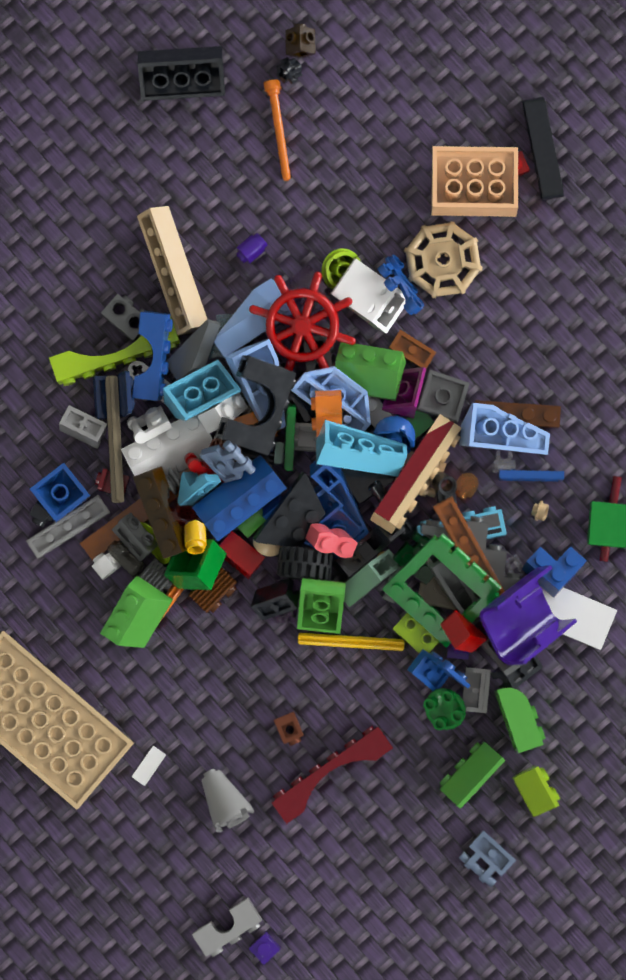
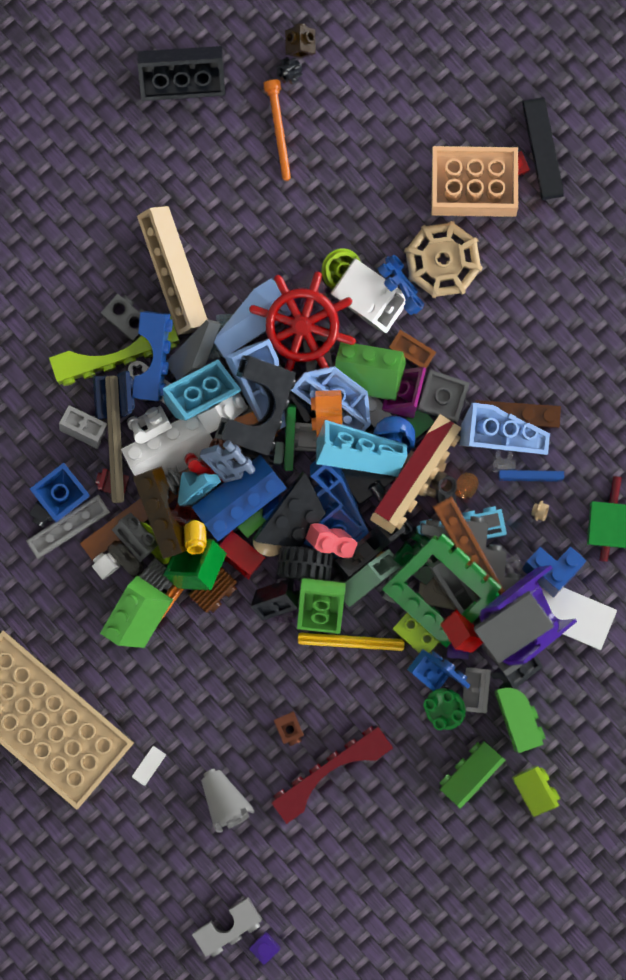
(251, 248): dark purple brick -> none
(491, 853): sand blue plate -> none
(513, 626): none -> dark grey tile

